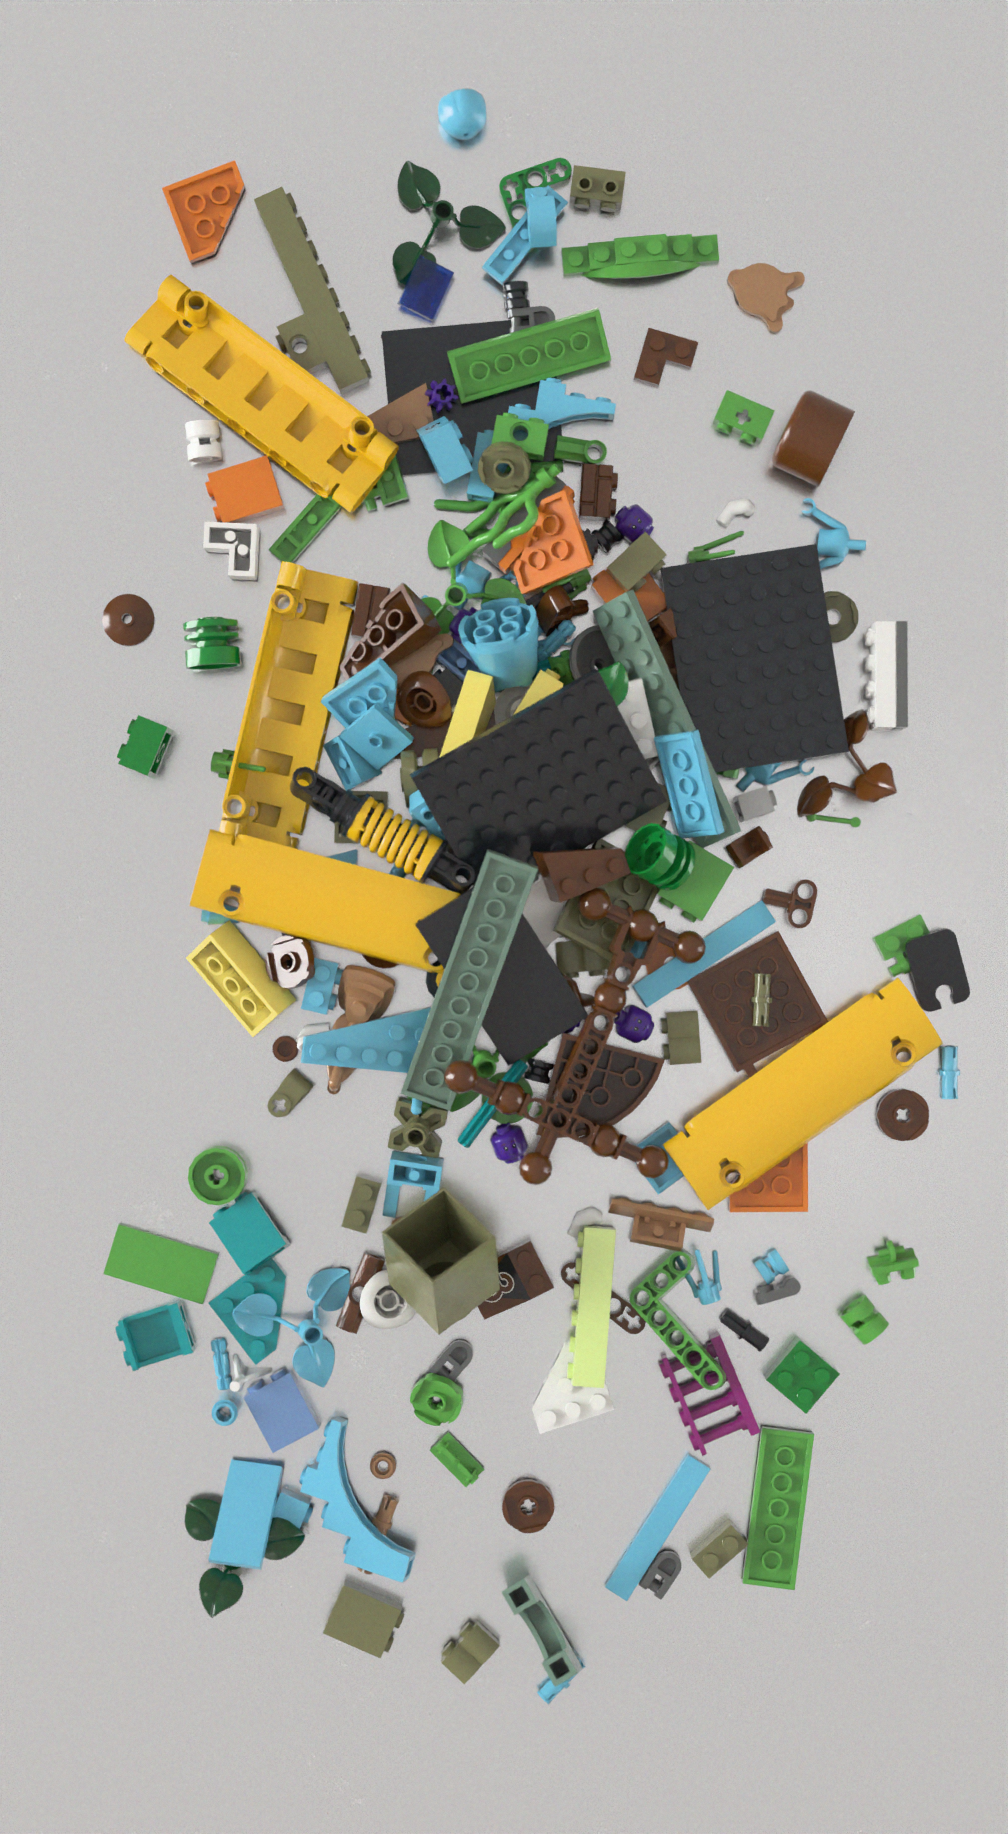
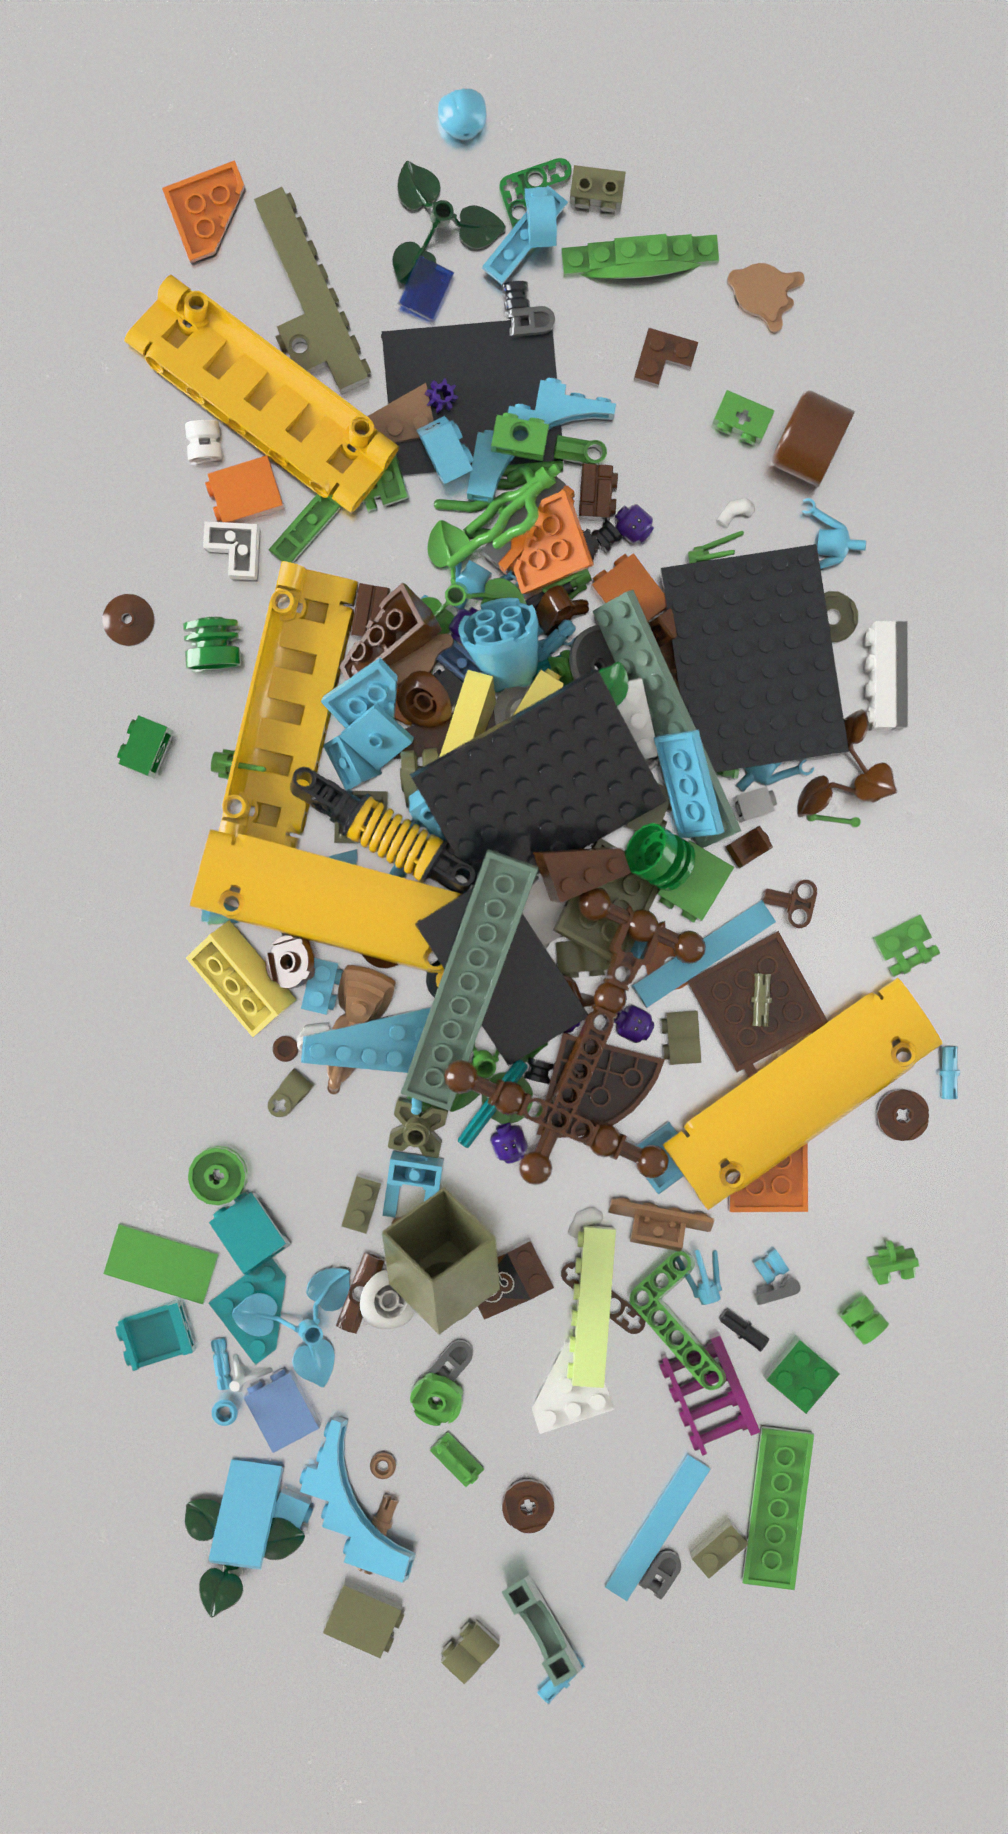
(504, 453): olive tile -> none
(529, 355): bright green plate -> none
(636, 563): olive brick -> none
(937, 962): black piece -> none

